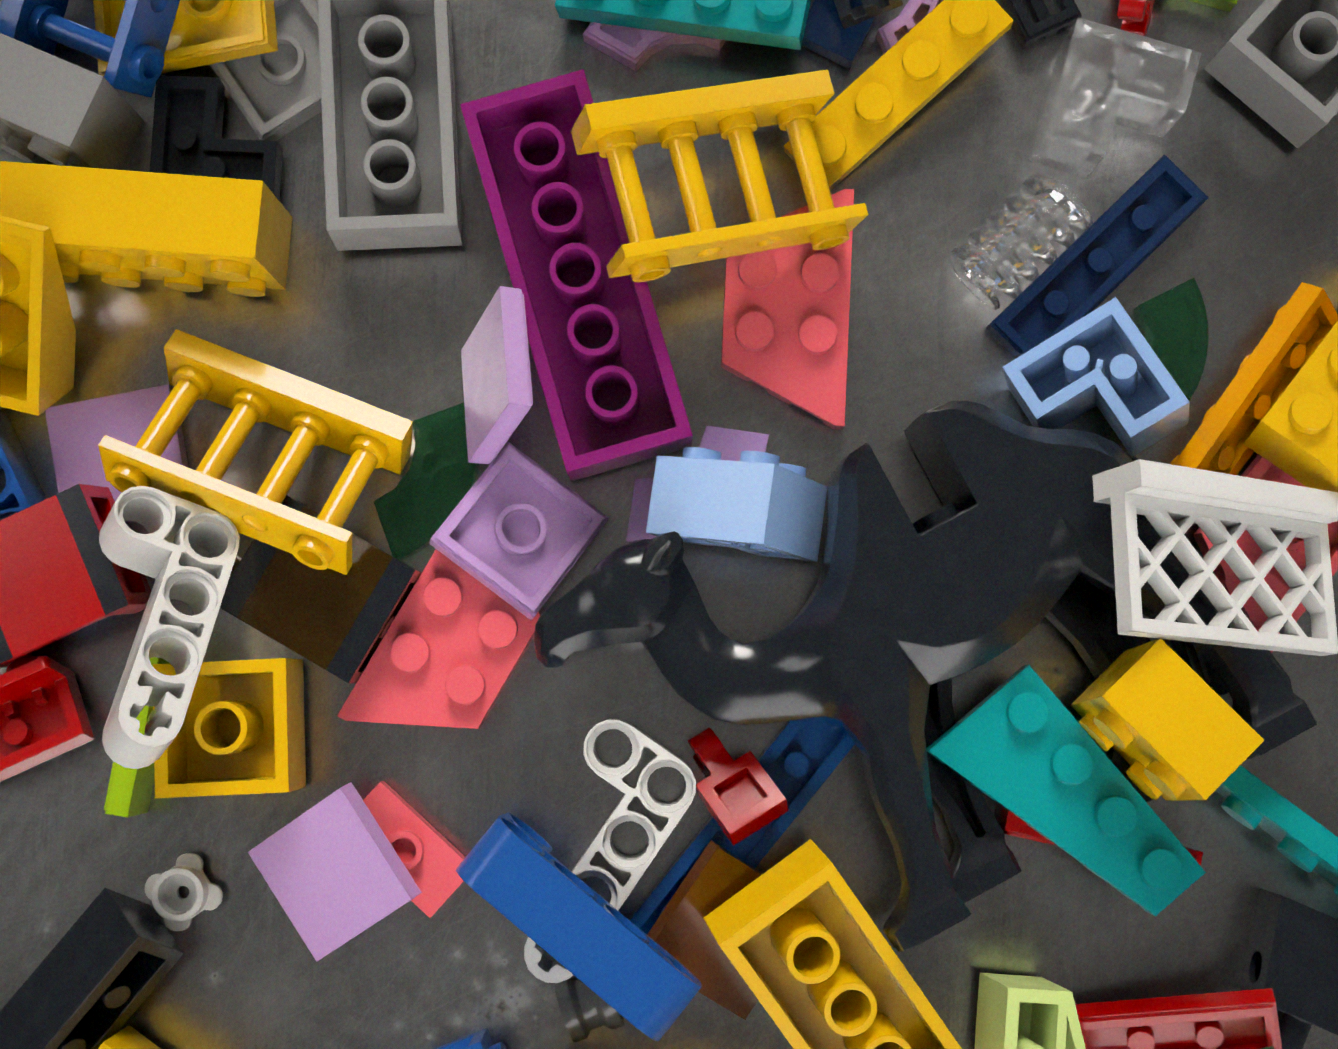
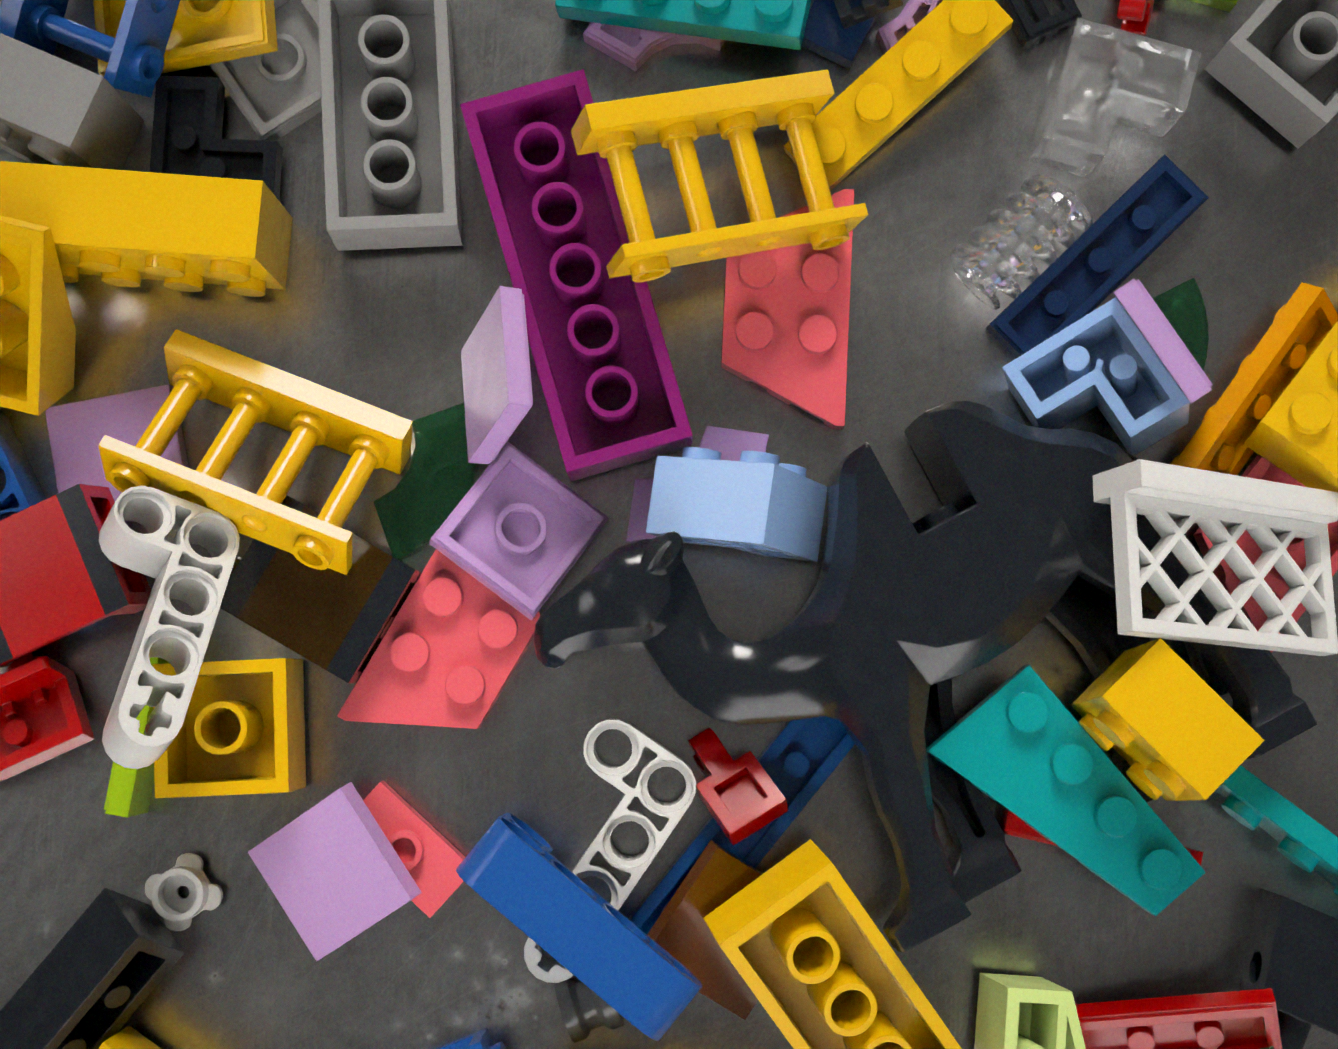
(1163, 340): none -> lavender tile

